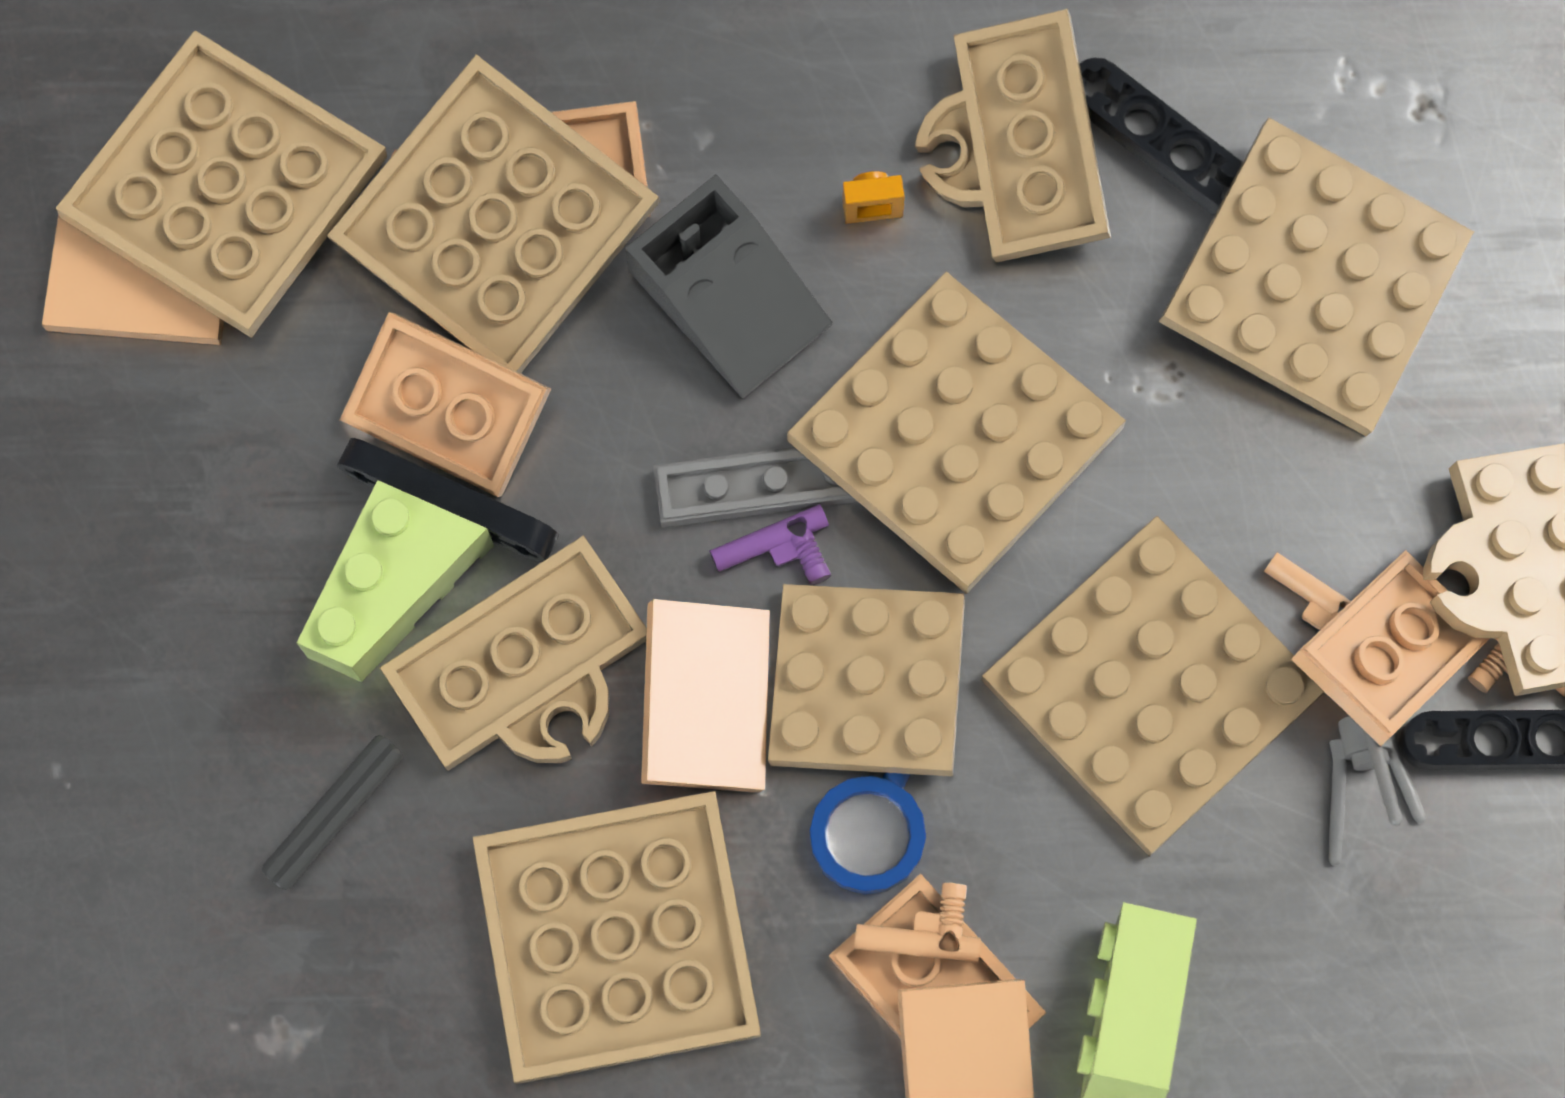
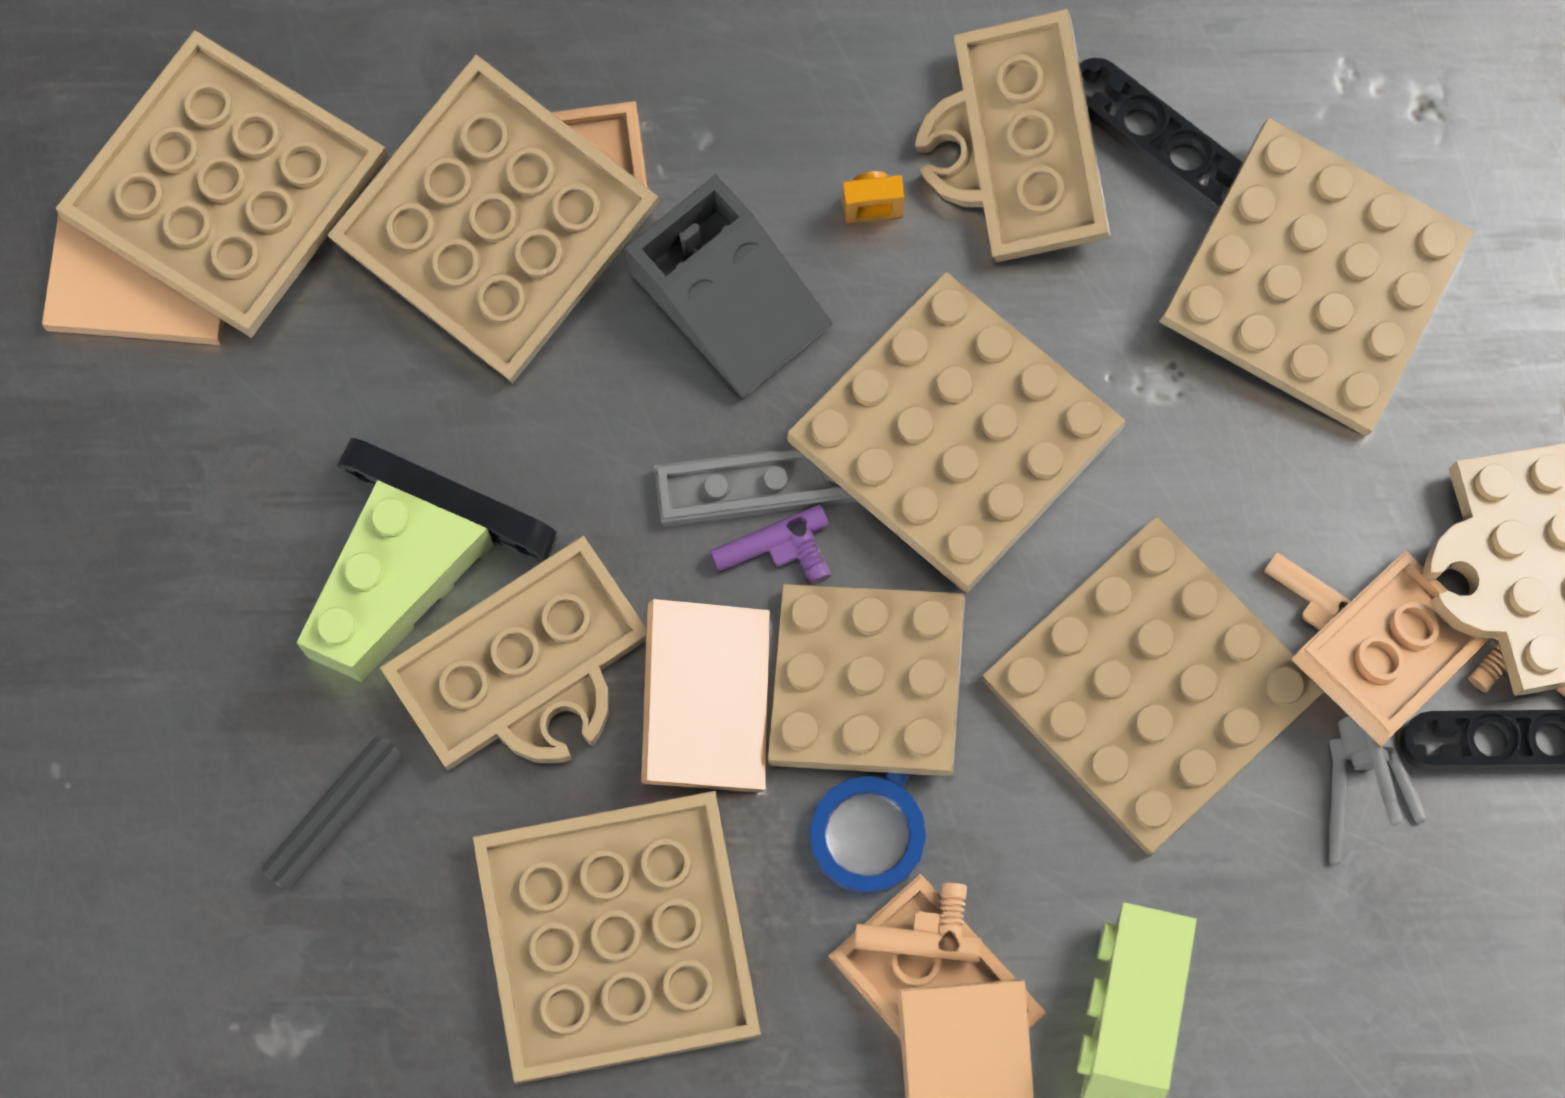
(445, 404): light nougat tile -> none

